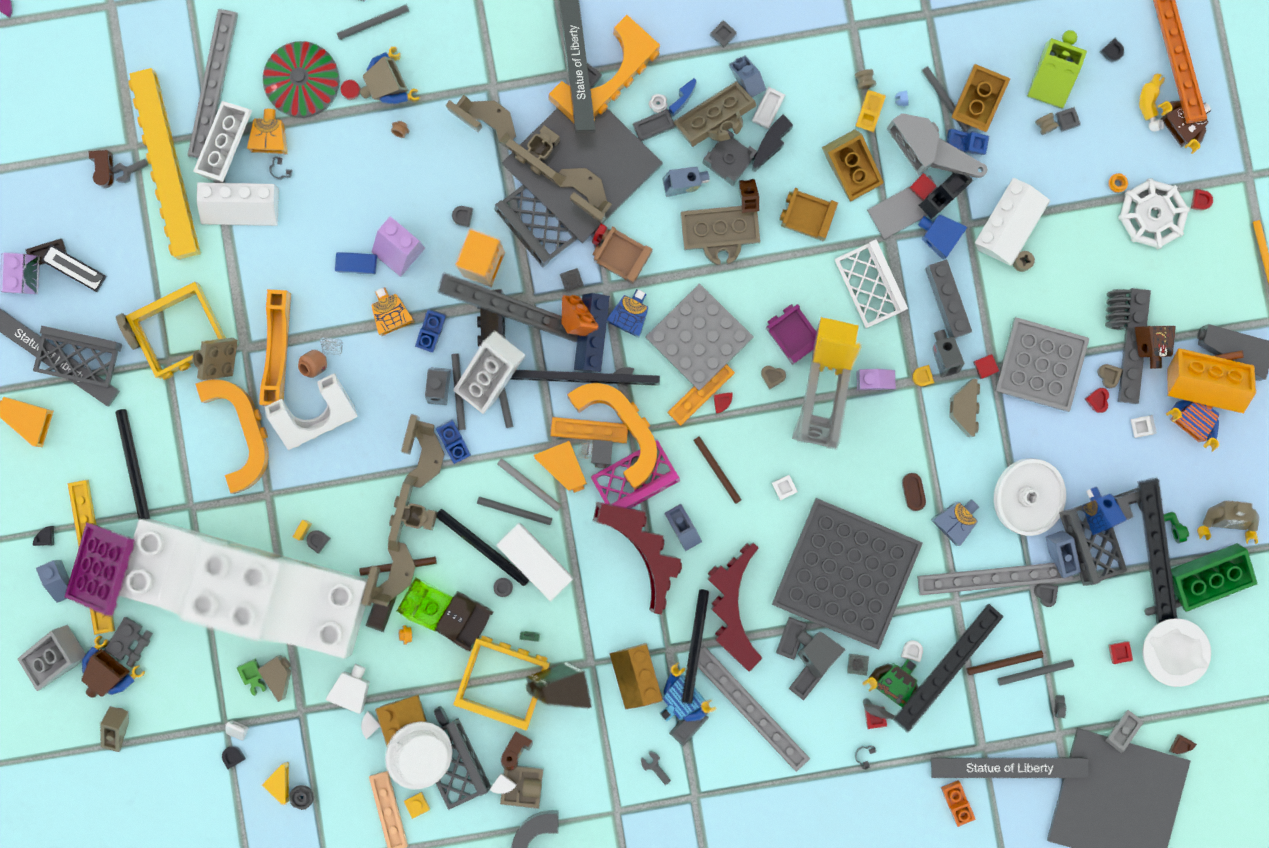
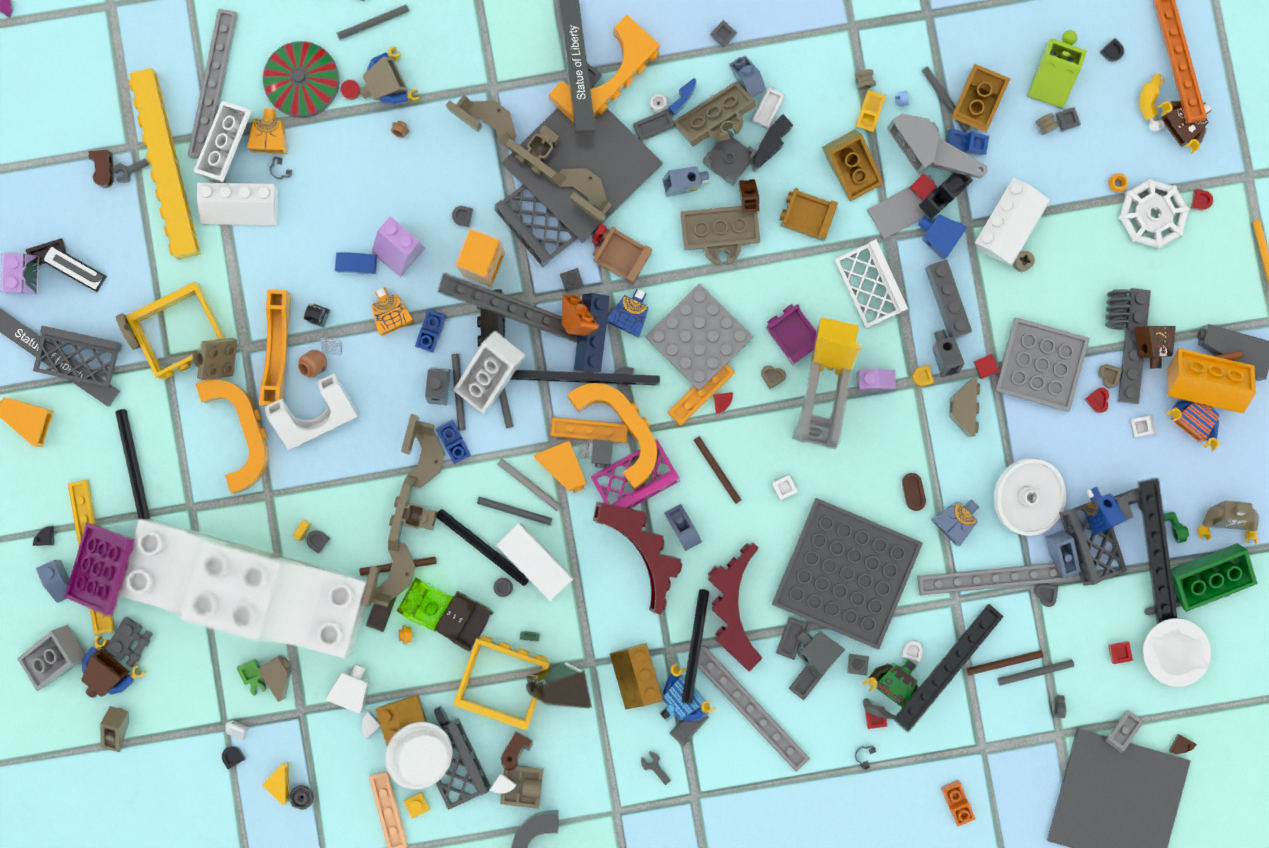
(316, 315): none -> black leg
(1009, 768): dark grey tile -> none

